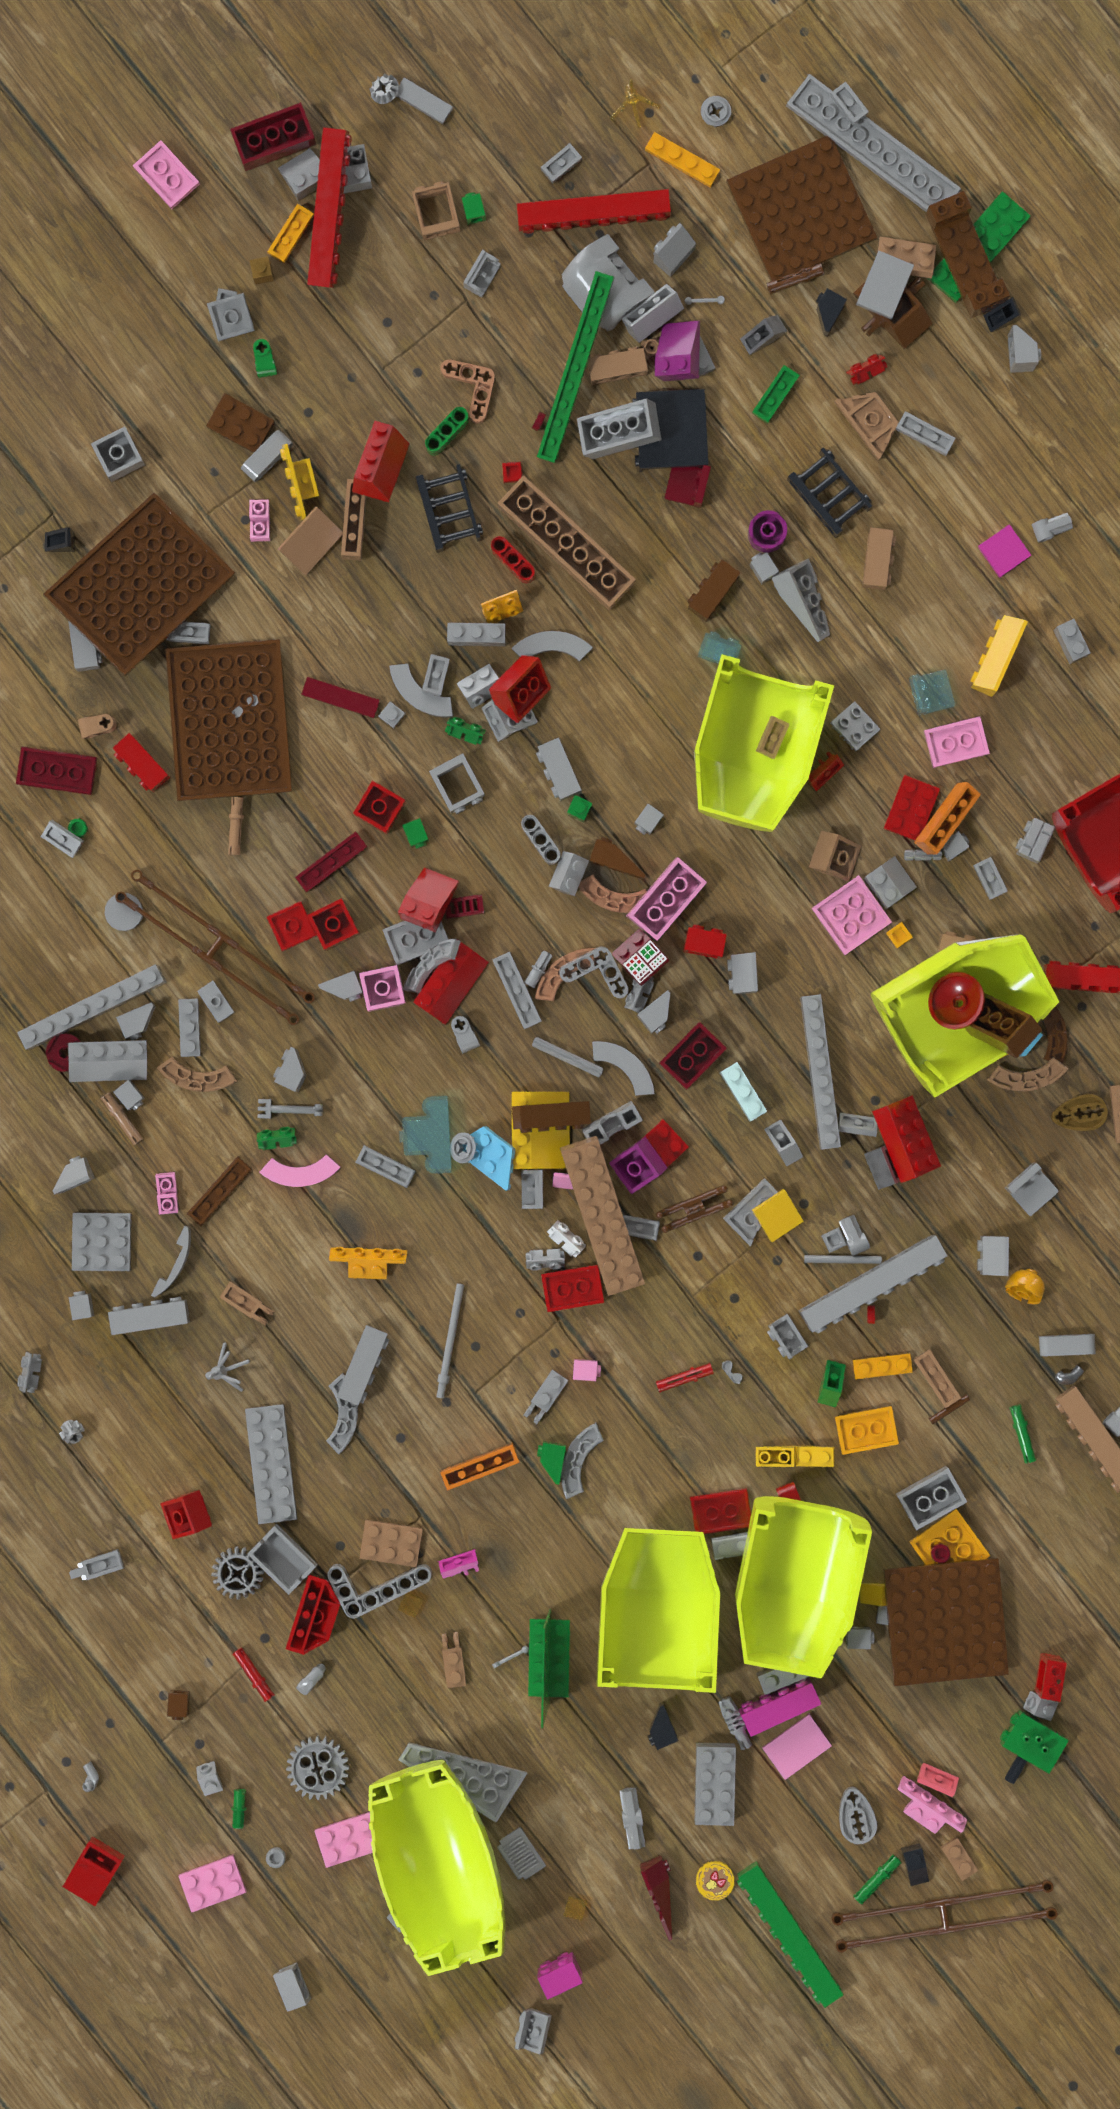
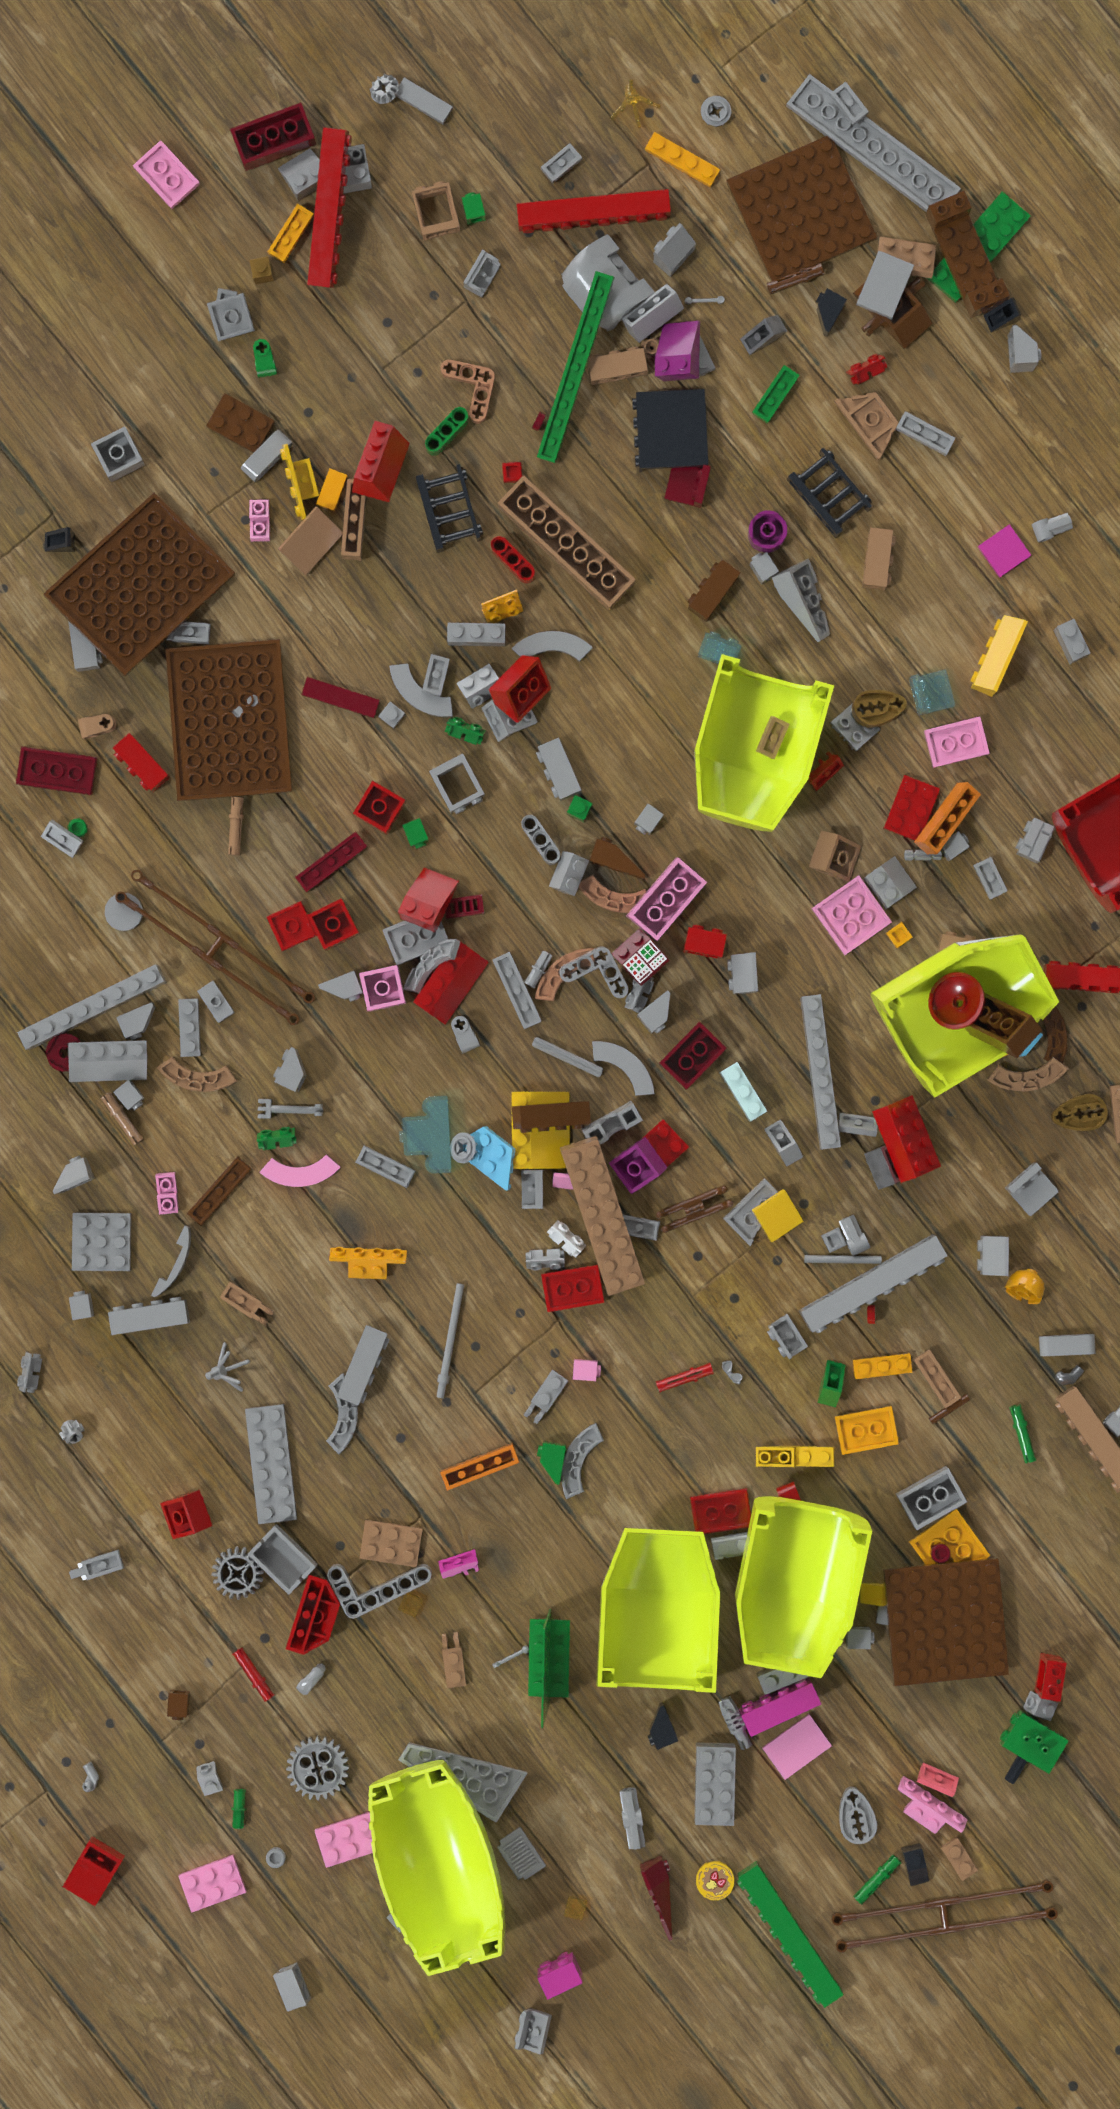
(331, 489): none -> light orange tile
(619, 429): light grey brick -> none
(877, 718): none -> pearl gold piece

